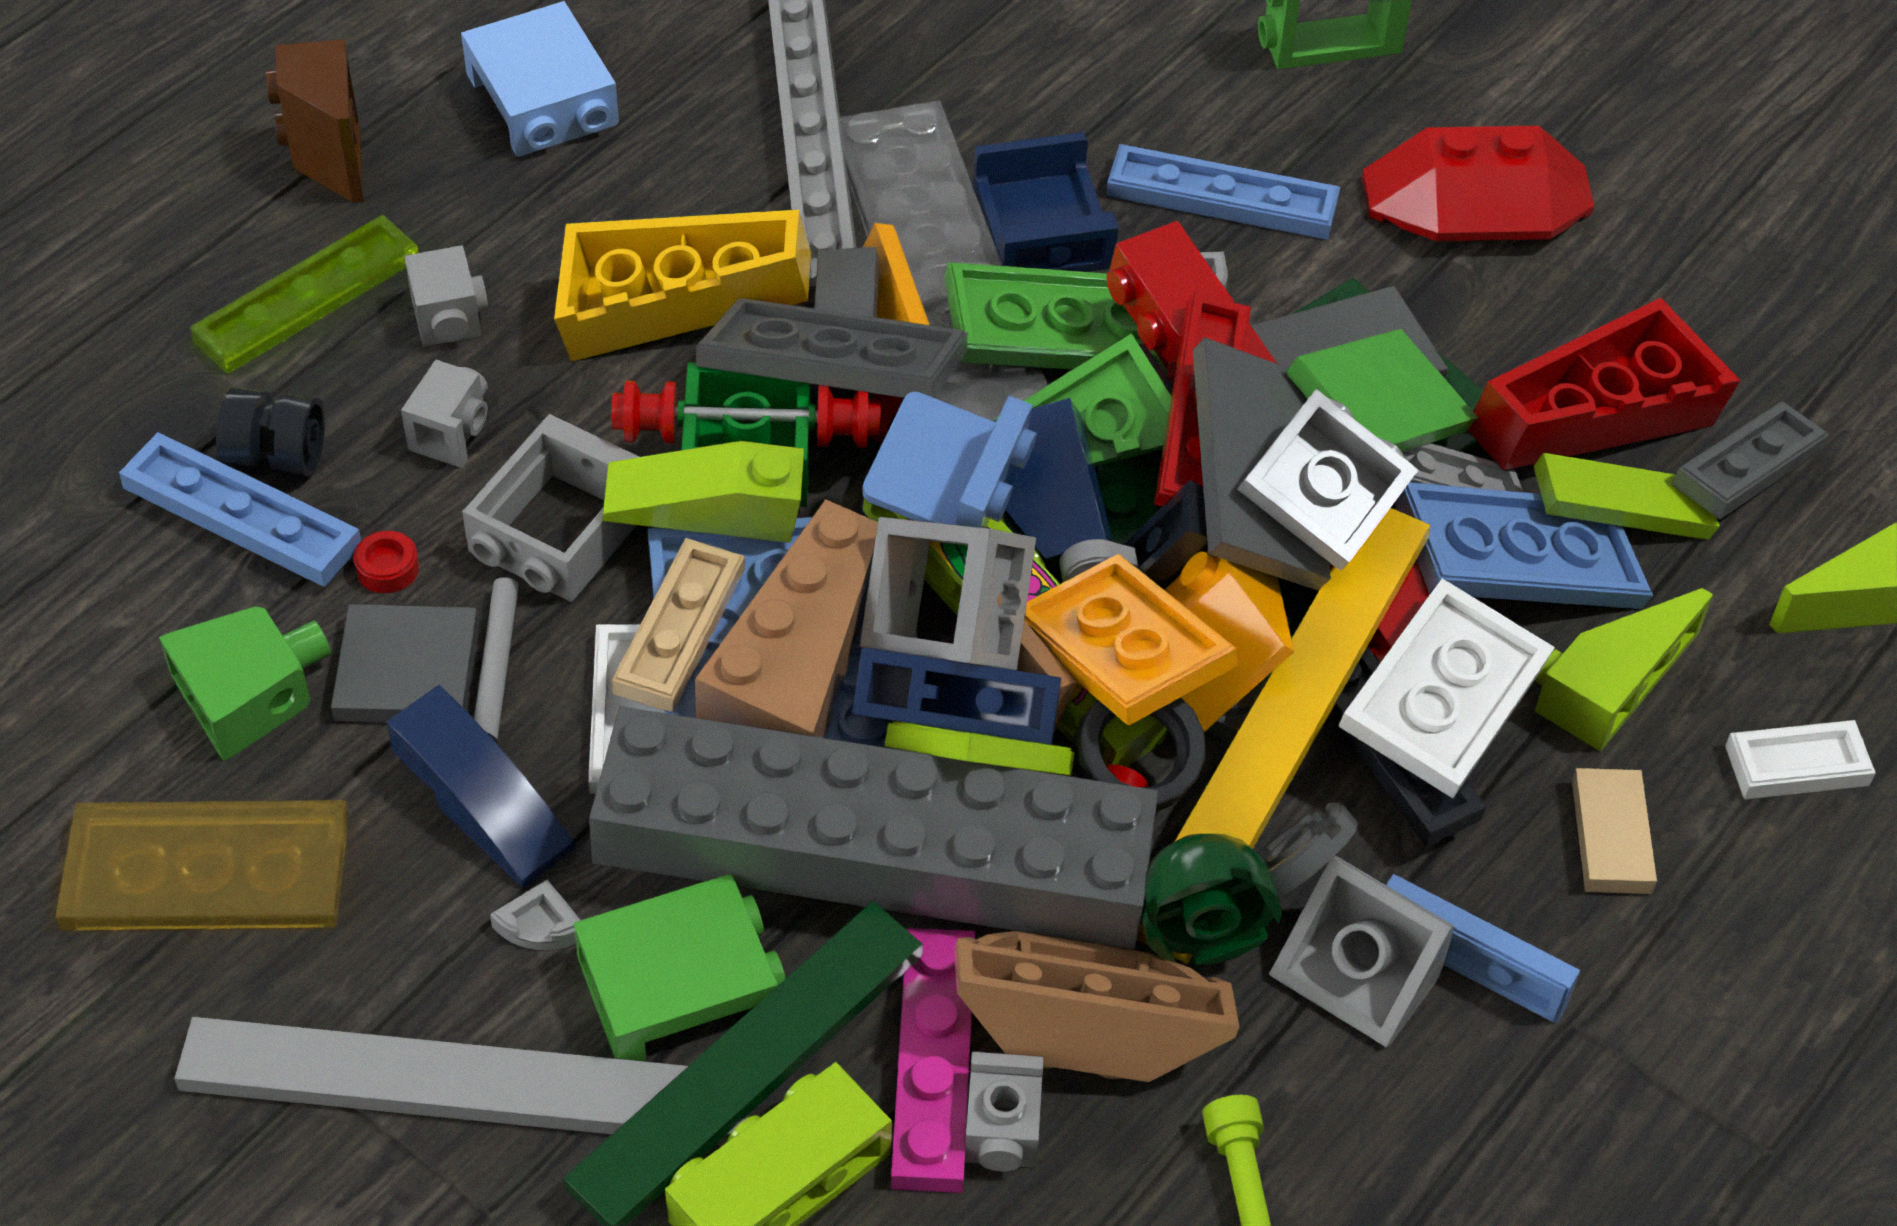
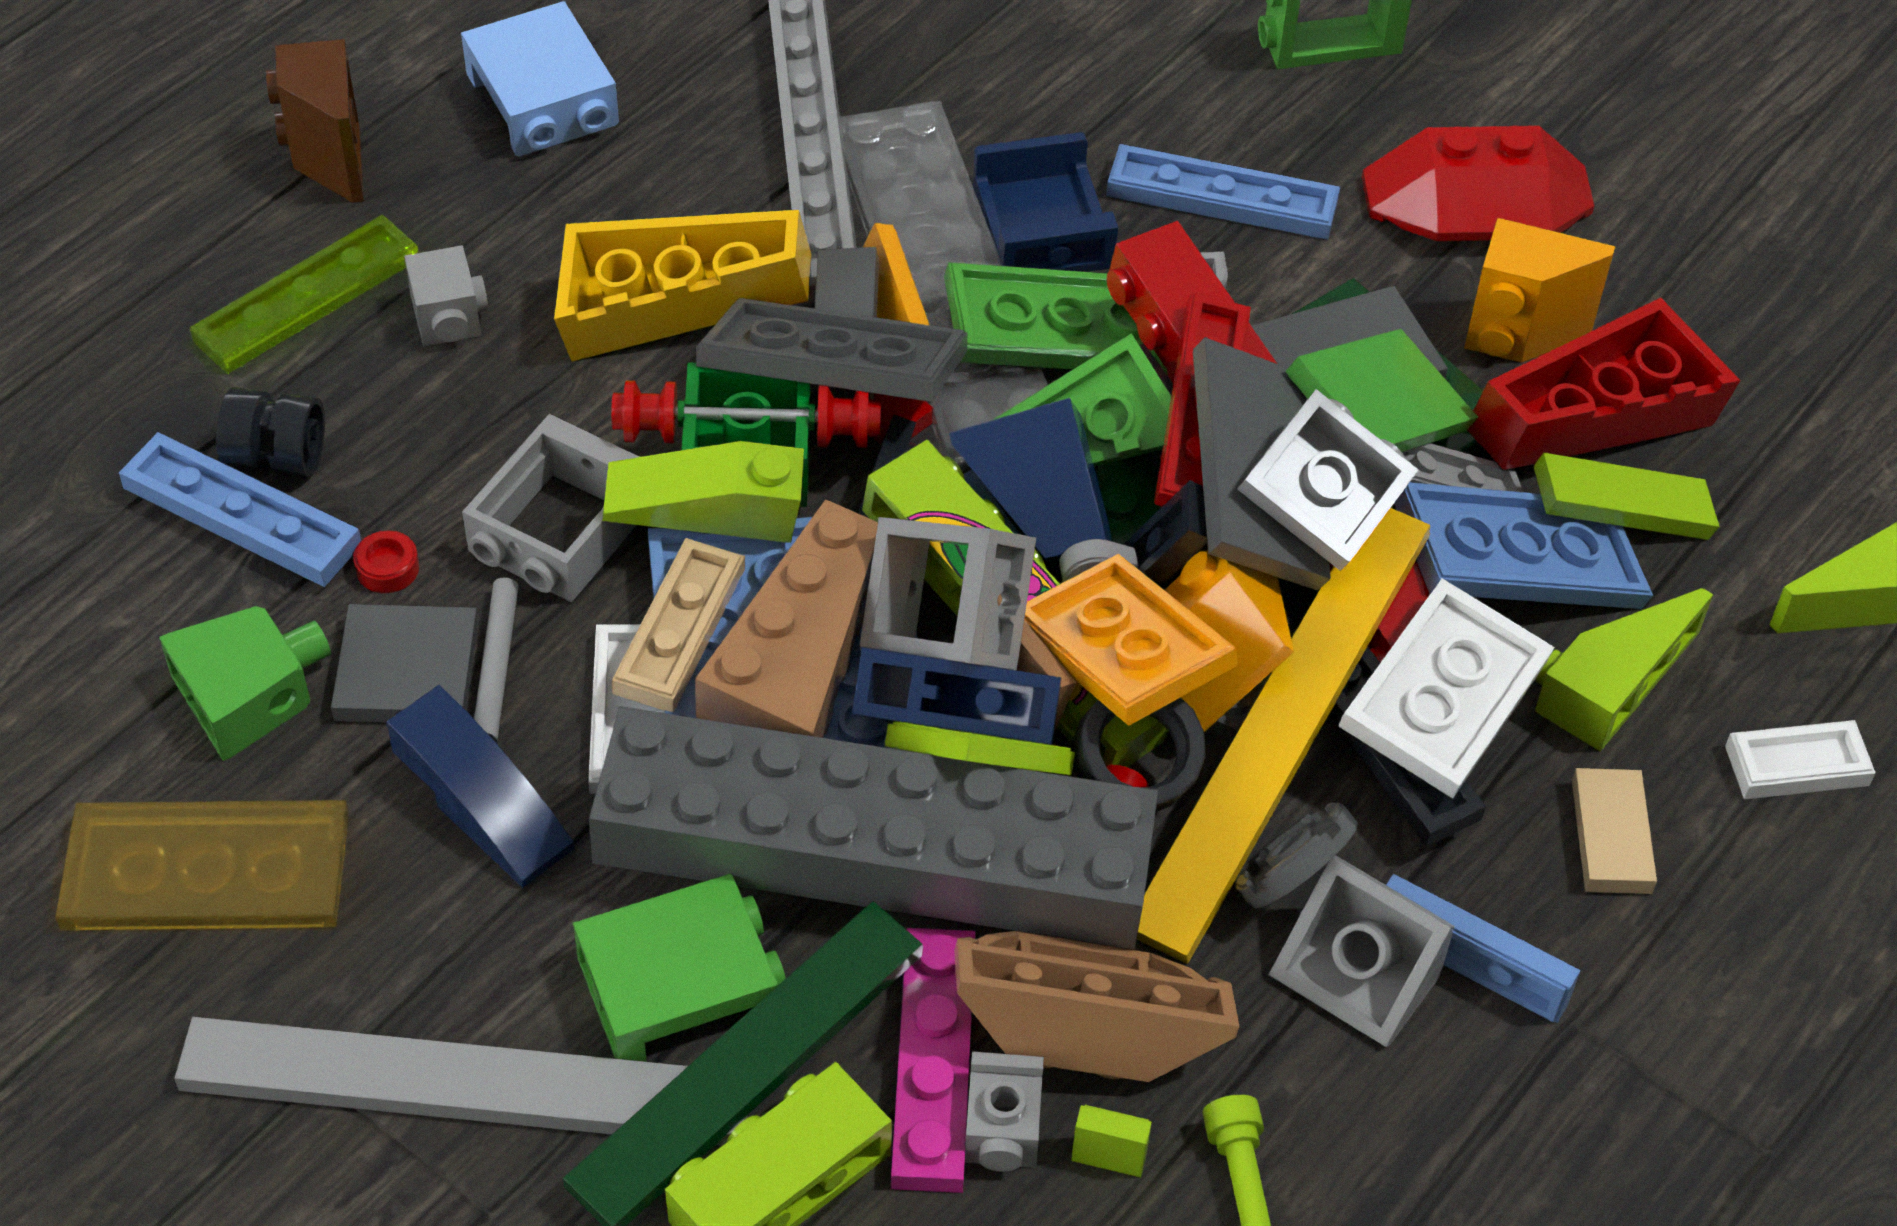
(445, 412): light grey brick -> none
(537, 920): light grey tile -> none
(949, 462): medium blue bracket -> none
(1111, 1140): none -> lime tile
(1208, 899): dark green cylinder -> none
(1536, 291): none -> light orange slope
(1750, 459): dark grey tile -> none

